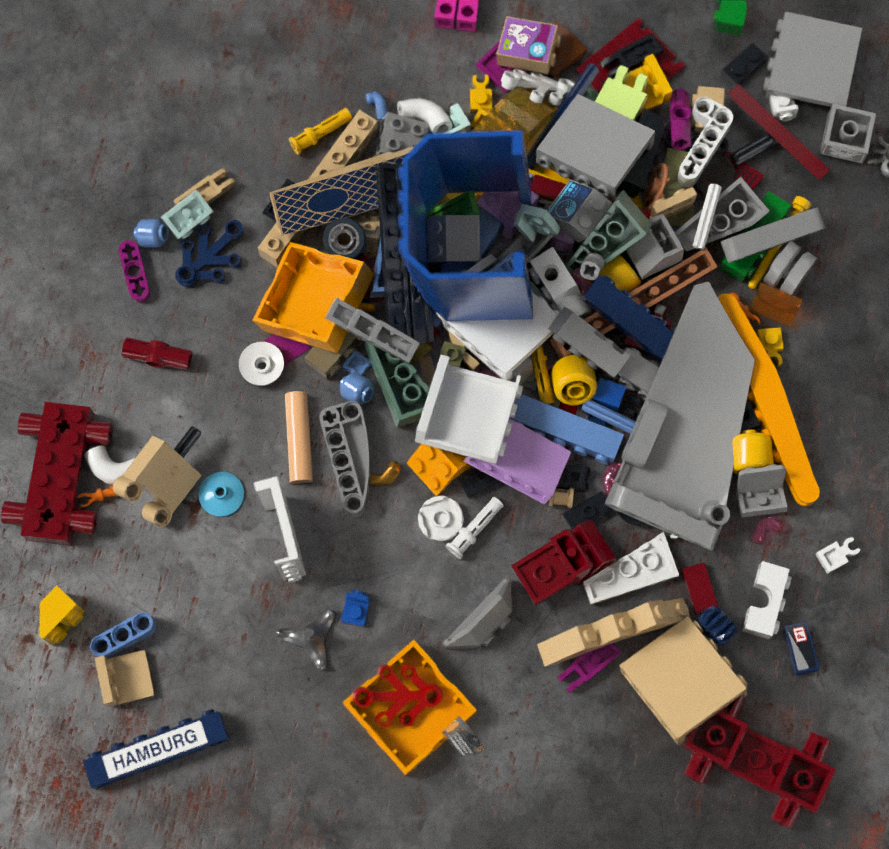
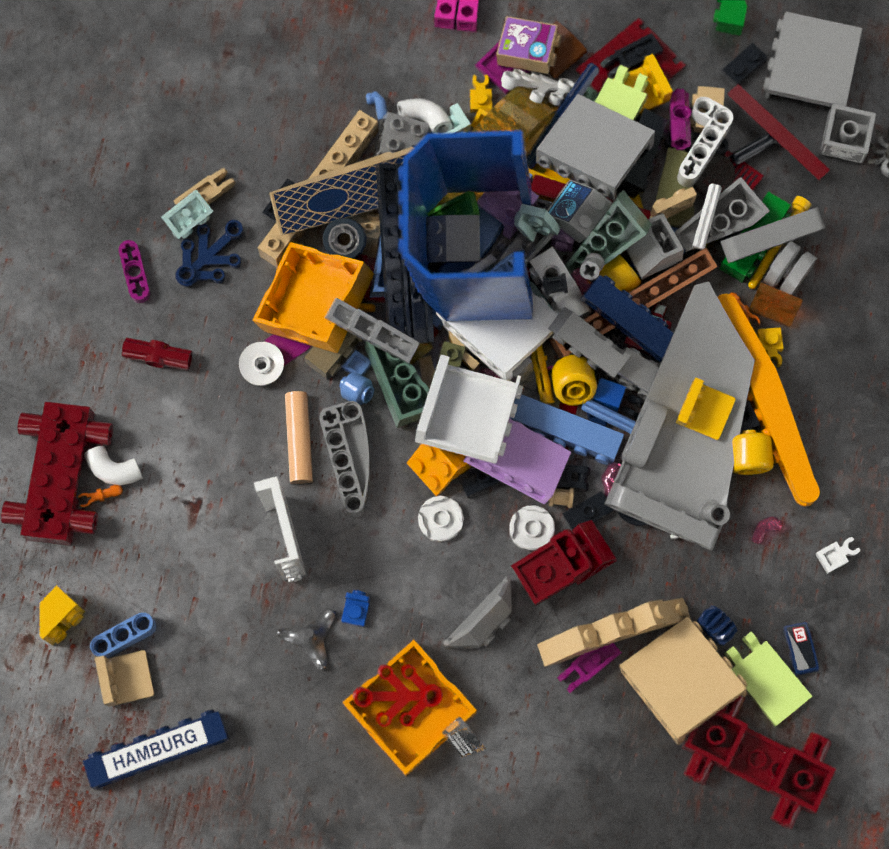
(151, 233): medium blue head -> none
(162, 475): tan piece -> none
(228, 502): medium azure dish -> none
(312, 135): yellow pin -> none
(388, 476): pearl gold arm -> none
(468, 535): white pin -> none
(532, 535): none -> white tile
(555, 284): none -> black bush
(639, 569): white wing -> none
(656, 186): nougat wheel -> none
(699, 587): dark red tile -> none
(705, 410): none -> yellow bracket
(761, 491): light grey bracket -> none
(768, 680): none -> yellowish green tile
(772, 581): white arch -> none
(783, 107): white bracket -> none

